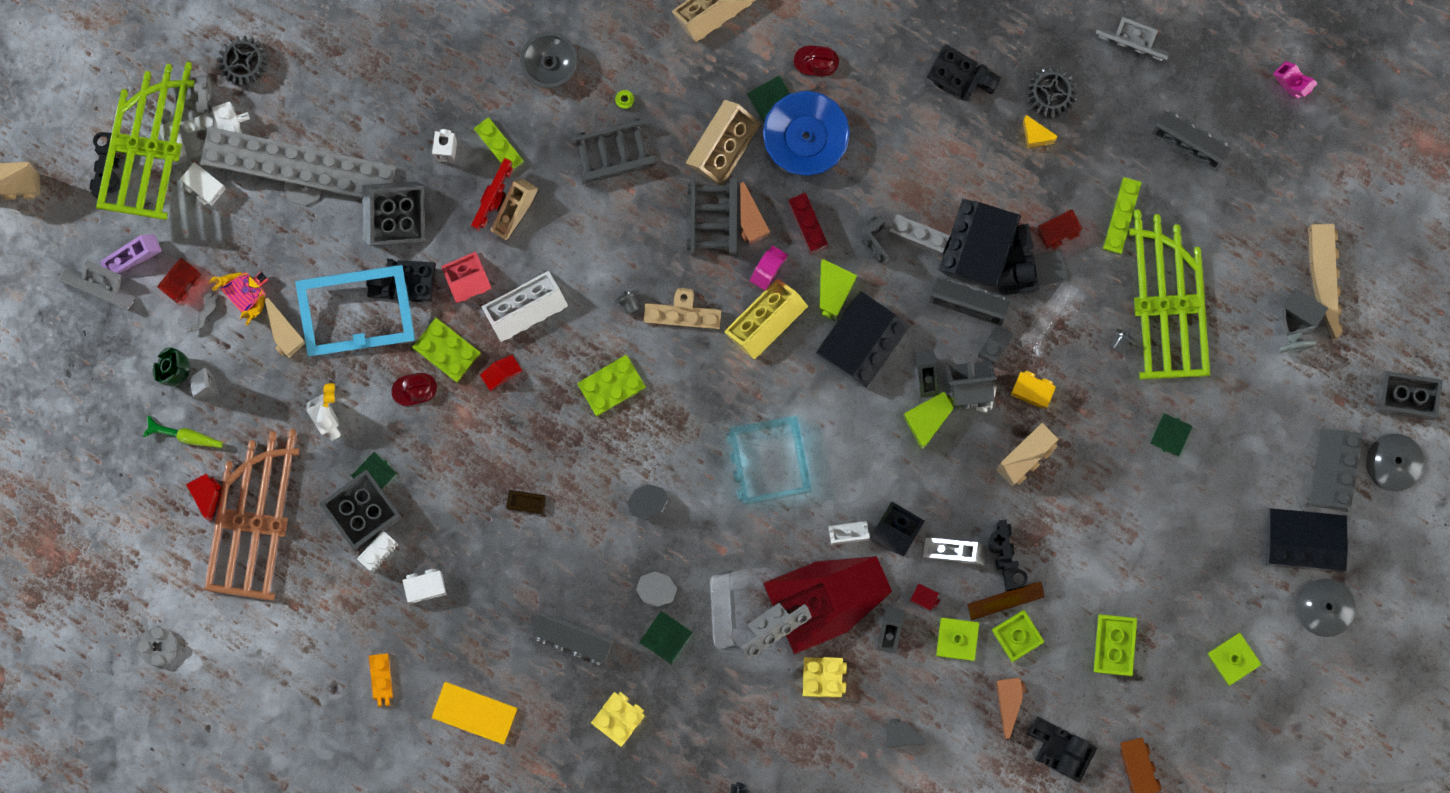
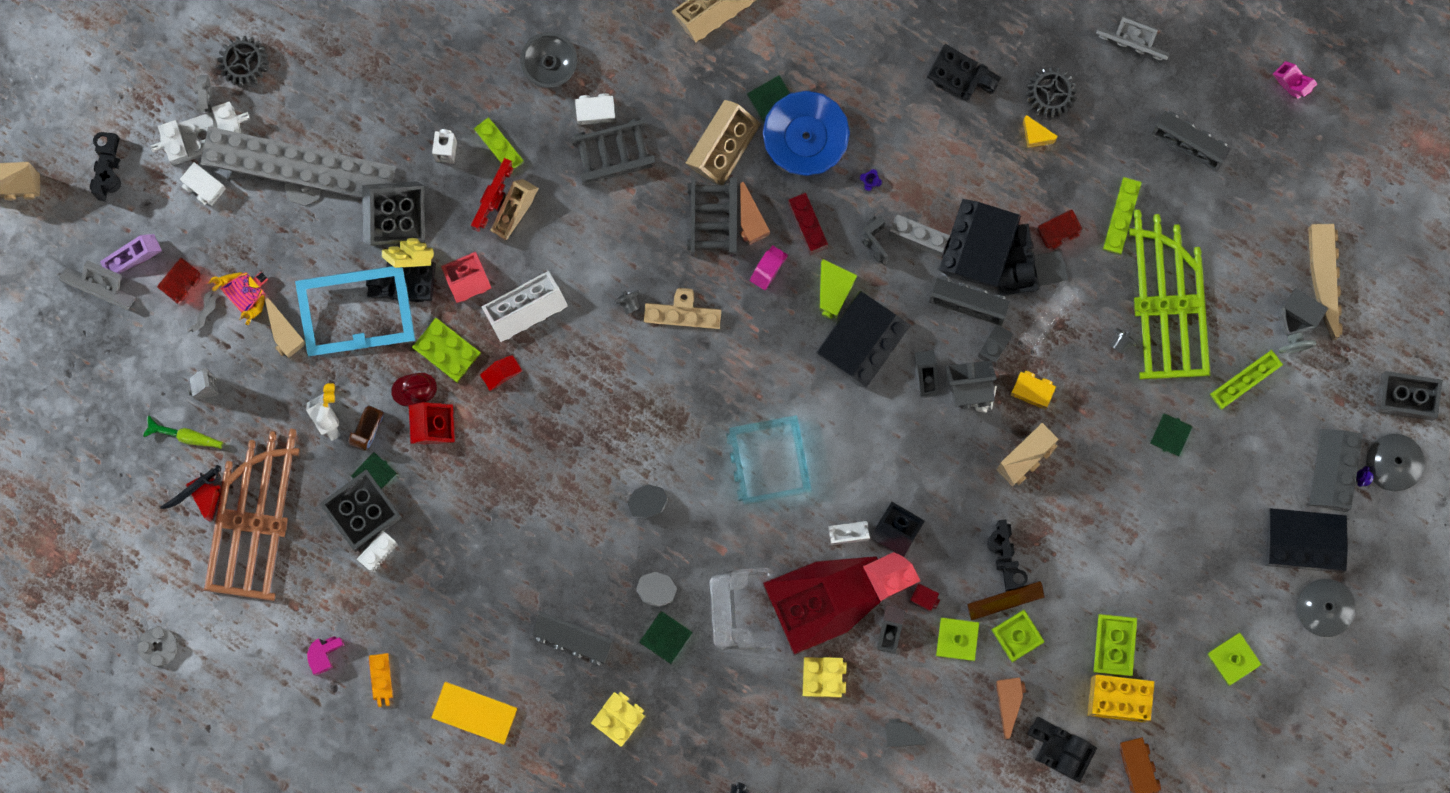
(146, 147): lime piece -> none
(171, 367): dark green cylinder -> none
(195, 485): none -> black sword
(318, 654): none -> dark pink brick
(366, 428): none -> reddish brown animal
(410, 254): none -> light yellow plate
(424, 586): white brick -> none
(431, 423): none -> red slope
(526, 502): dark brown tile -> none
(595, 109): none -> white brick
(611, 385): lime plate -> none
(624, 105): lime plate -> none
(766, 318): light yellow slope -> none
(772, 627): light grey bracket -> none
(816, 60): dark red piece -> none
(873, 175): none -> dark purple plate
(891, 575): none -> coral slope
(929, 417): lime slope -> none
(955, 551): white slope -> none
(1120, 698): none -> yellow container
(1246, 379): none -> lime plate
(1364, 477): none -> dark purple plate

